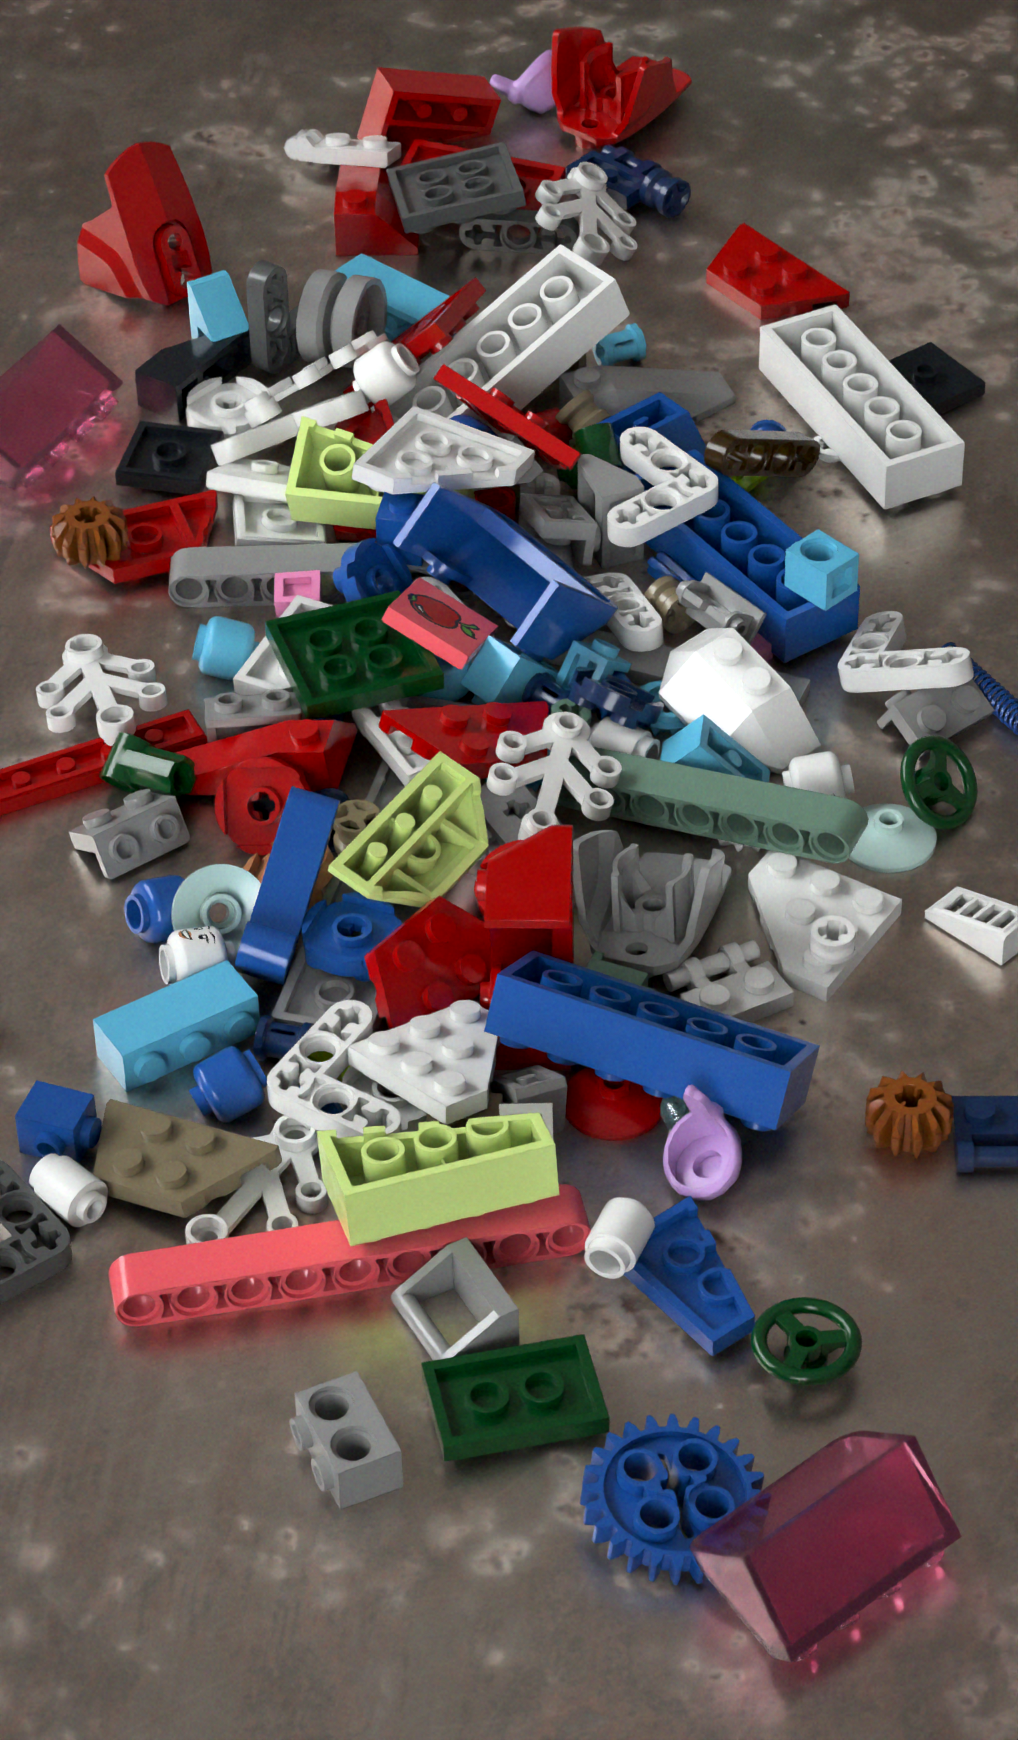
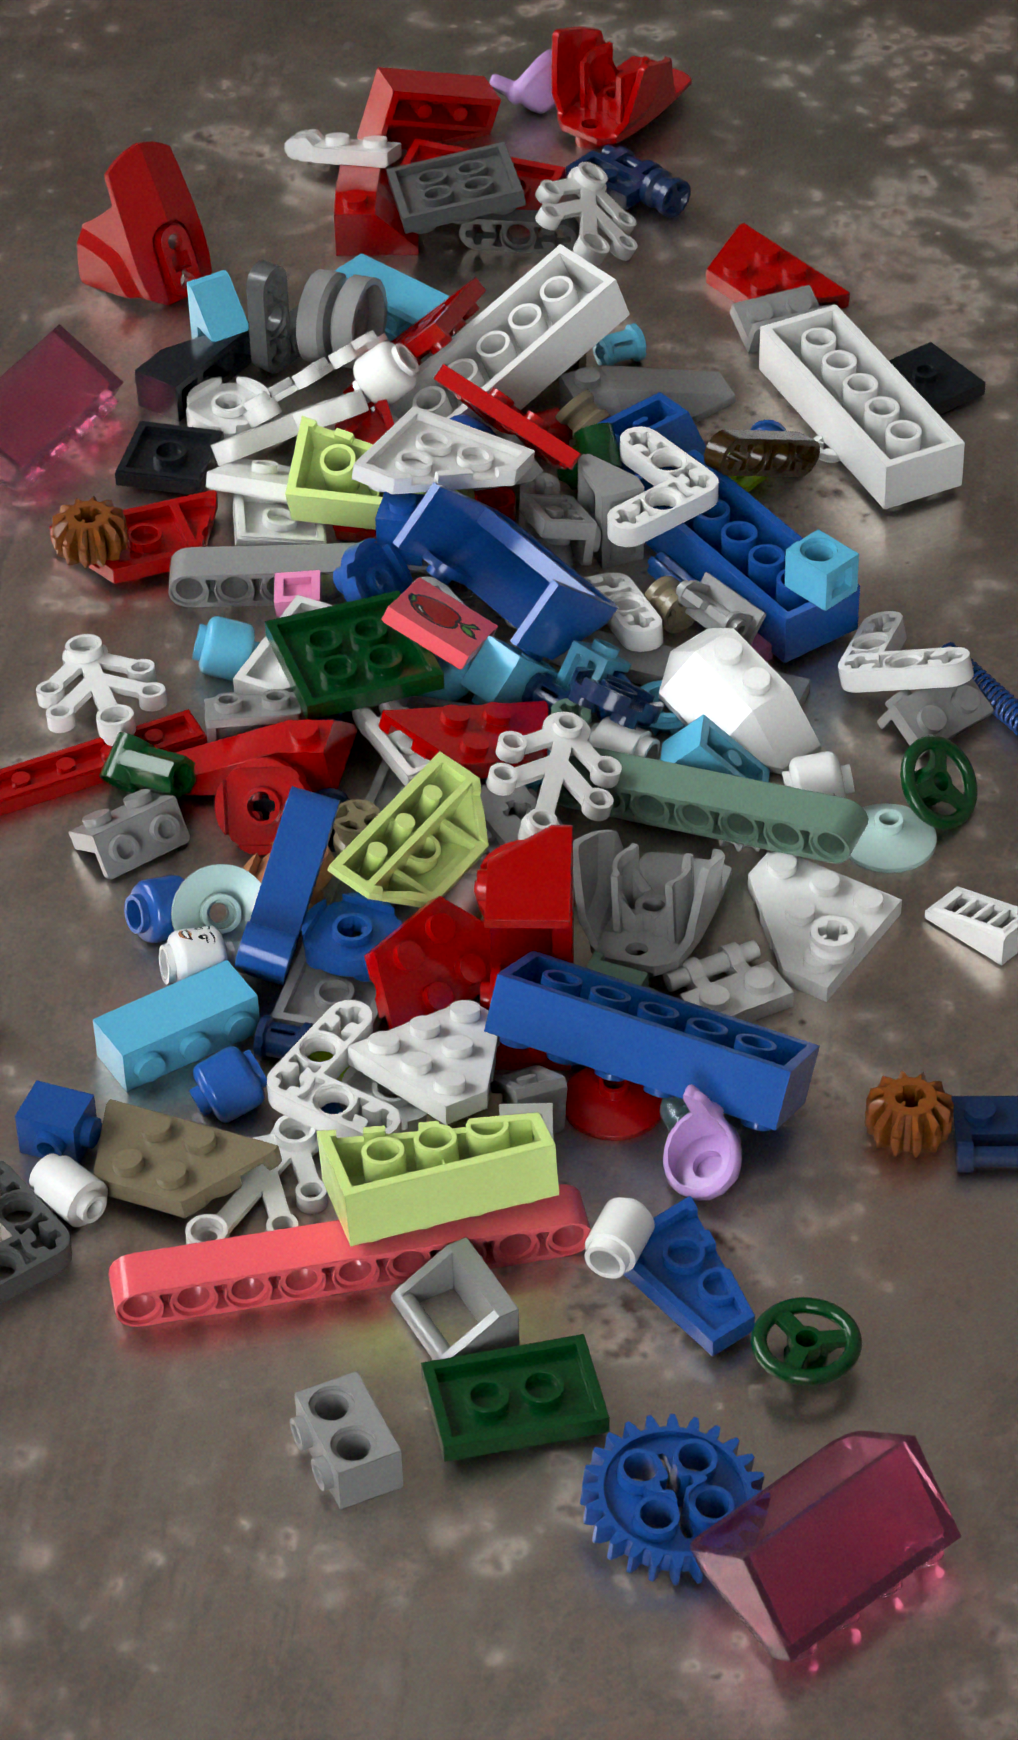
(767, 309): none -> light grey bracket

